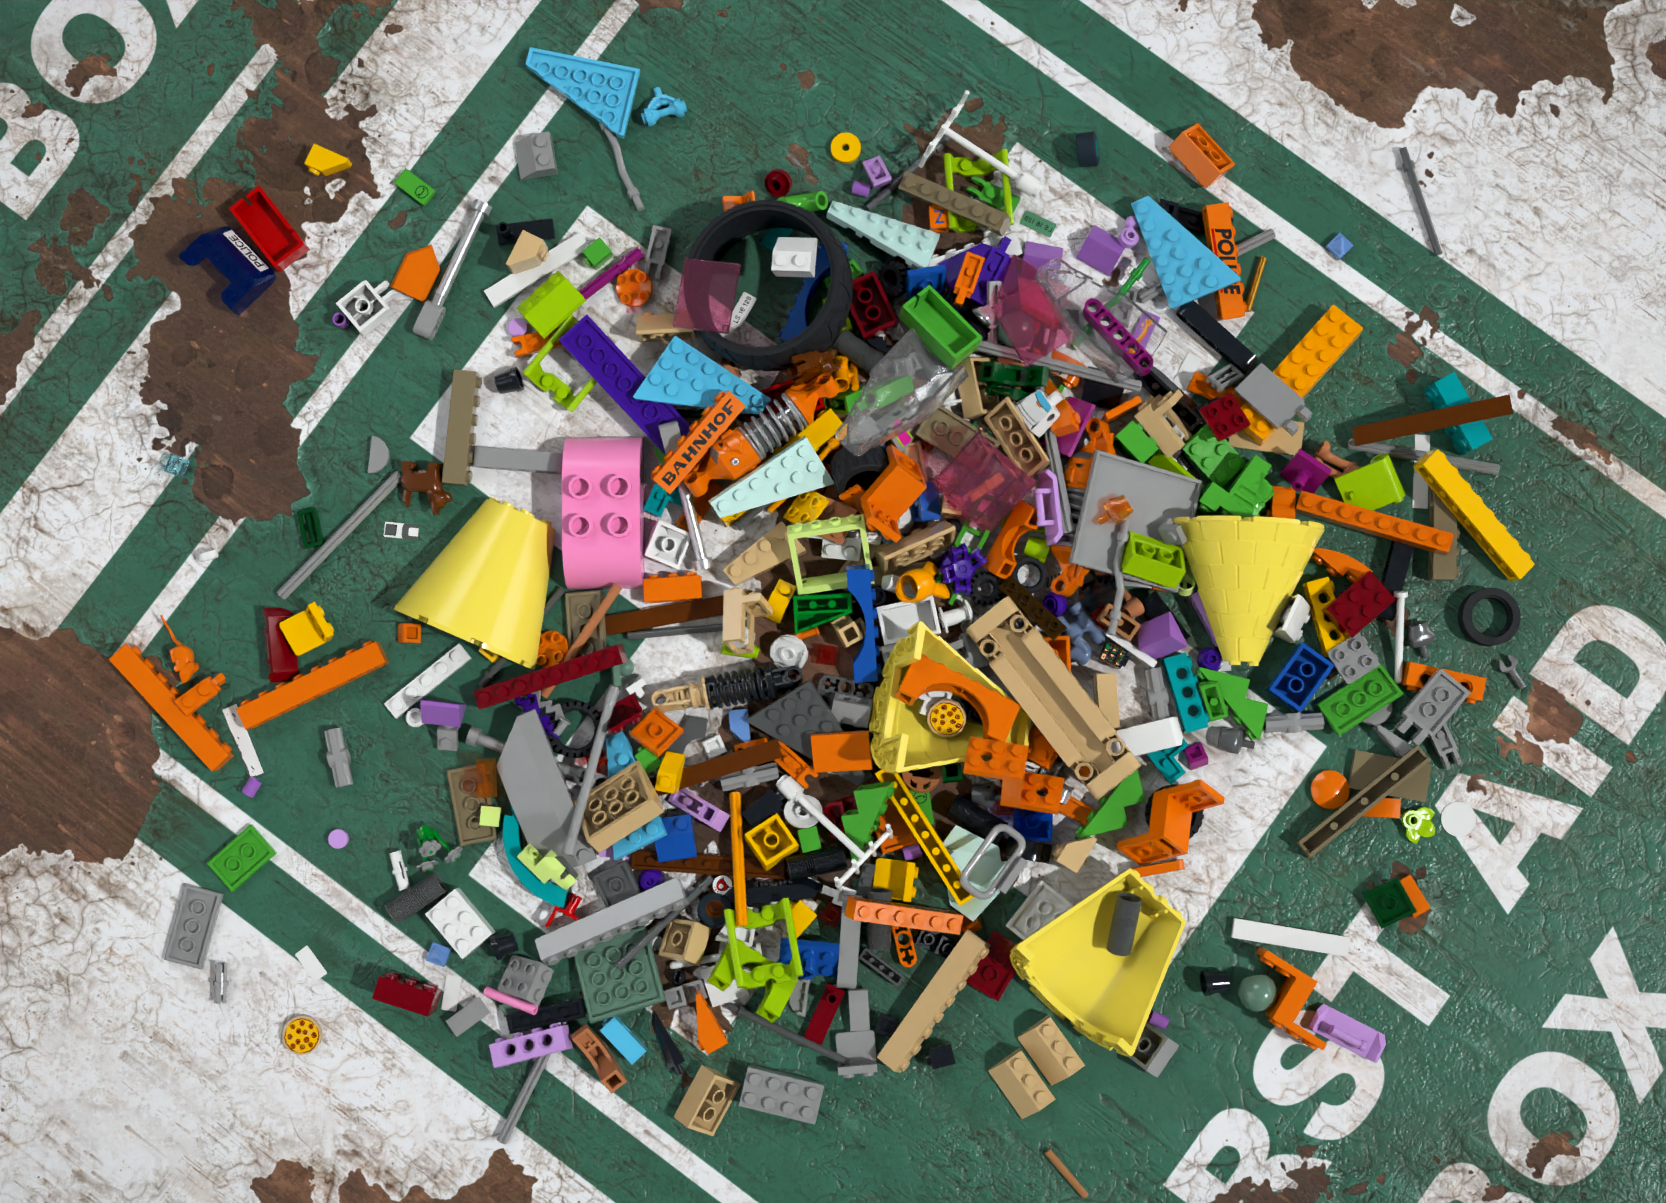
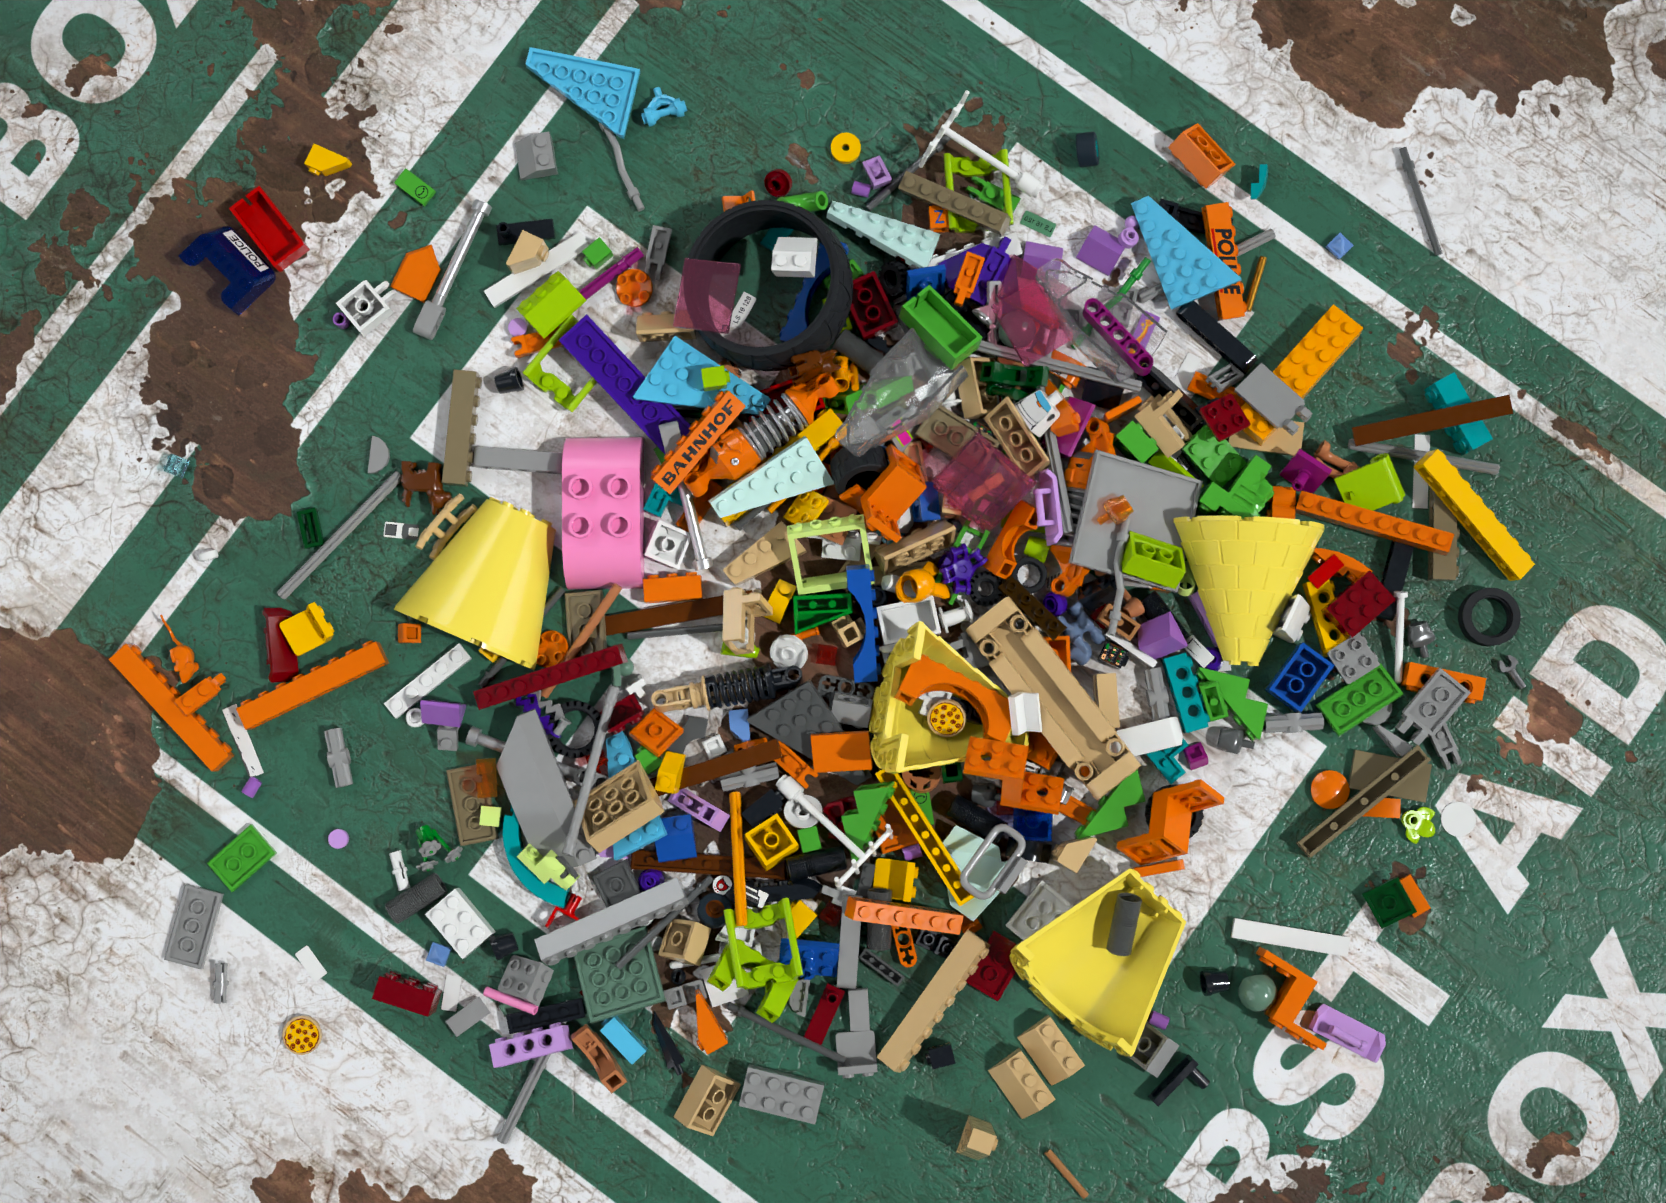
(445, 536): none -> tan piece
(715, 378): none -> lime brick
(753, 895): none -> sticker
(886, 1024): black plate -> none
(977, 1139): none -> tan wedge
(1025, 713): none -> white panel
(1172, 533): light grey bracket -> none
(1185, 1068): none -> black piece
(1198, 651): none -> white sticker
(1258, 188): none -> teal slope
(1325, 571): none -> red sticker

